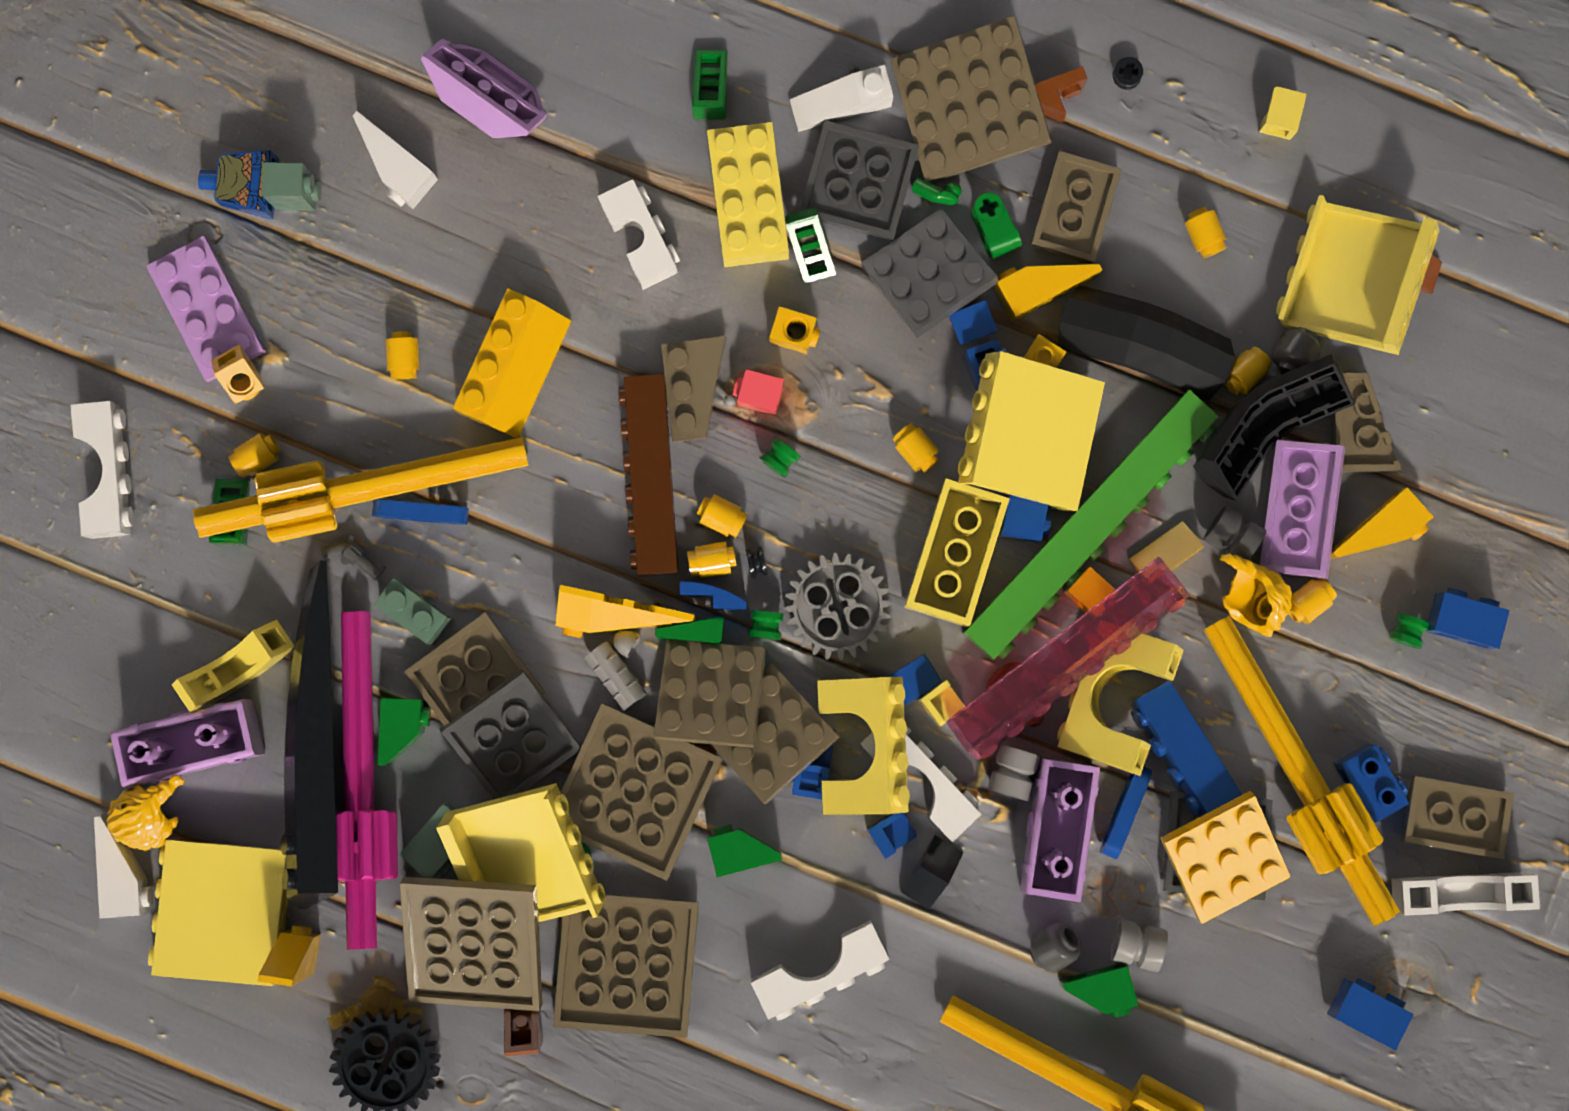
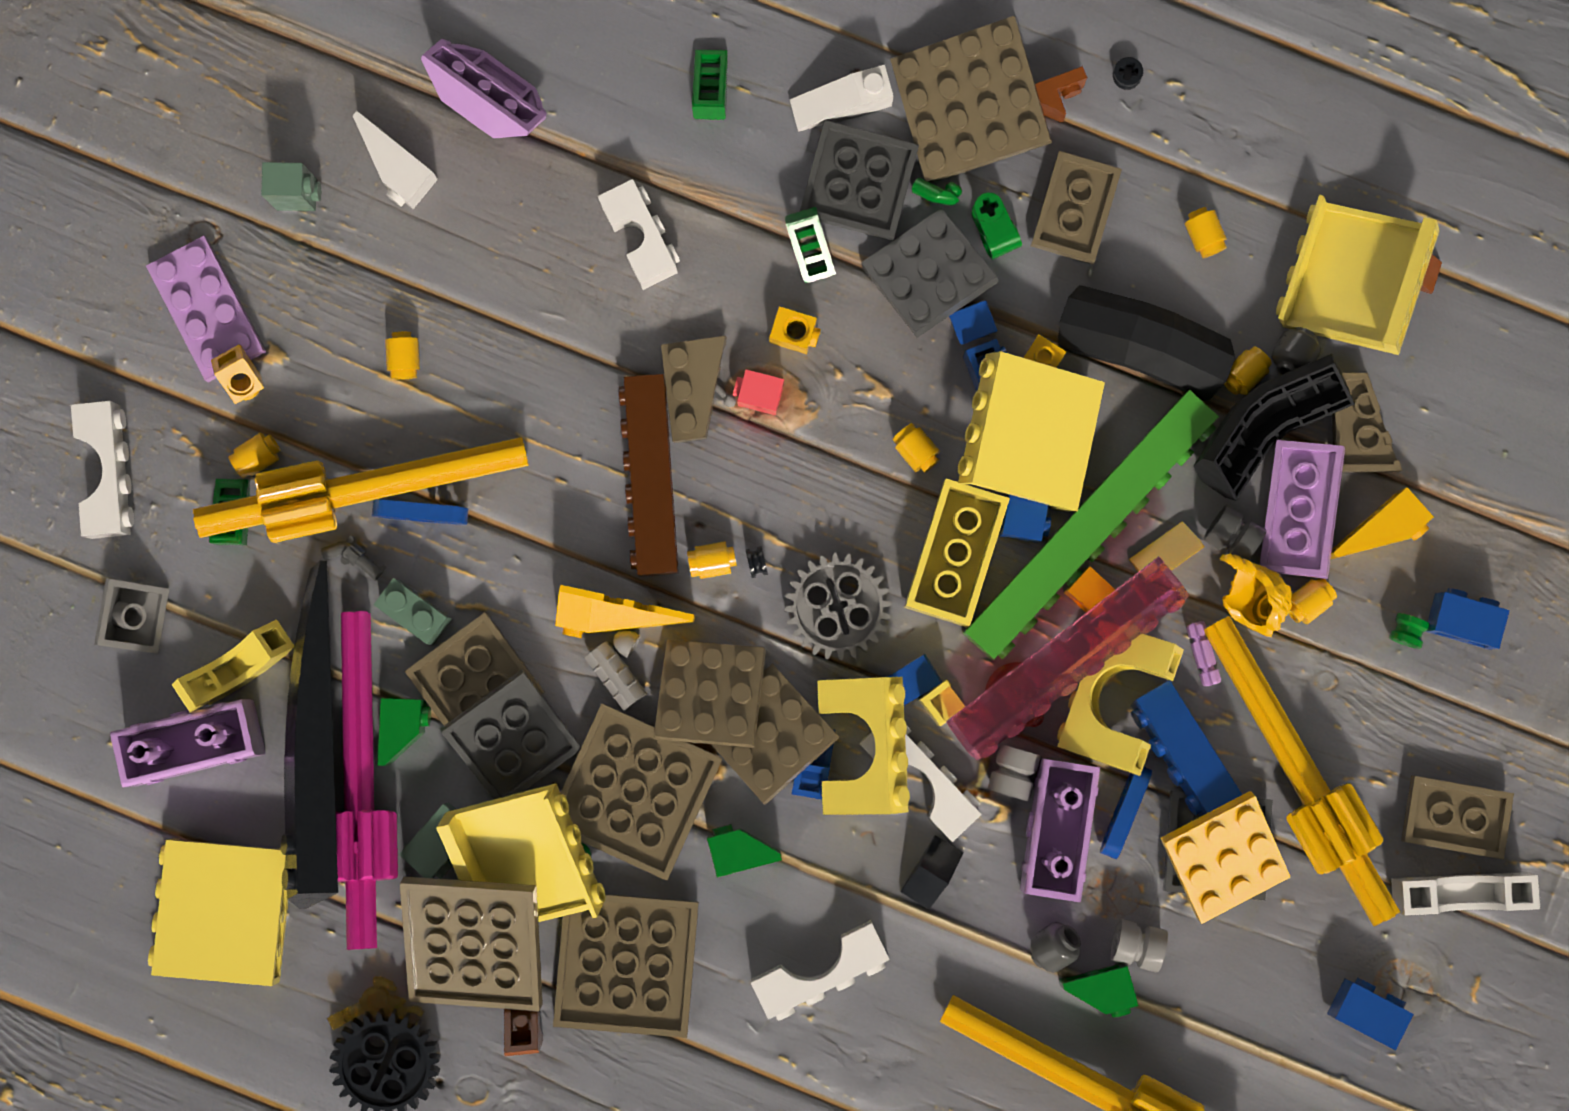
(120, 878): white slope -> none
(131, 616): none -> light grey slope
(137, 815): yellow hair -> none
(239, 182): torso -> none
(291, 957): yellow slope -> none
(512, 364): yellow slope -> none
(703, 630): green slope -> none
(721, 598): blue slope -> none
(722, 515): yellow brick -> none
(748, 194): light yellow brick -> none
(766, 625): green wheel -> none
(779, 457): green wheel -> none
(891, 833): blue panel -> none
(1038, 285): yellow slope -> none
(1203, 654): none -> lavender axle
(1283, 113): light yellow panel -> none
(1373, 780): blue brick -> none

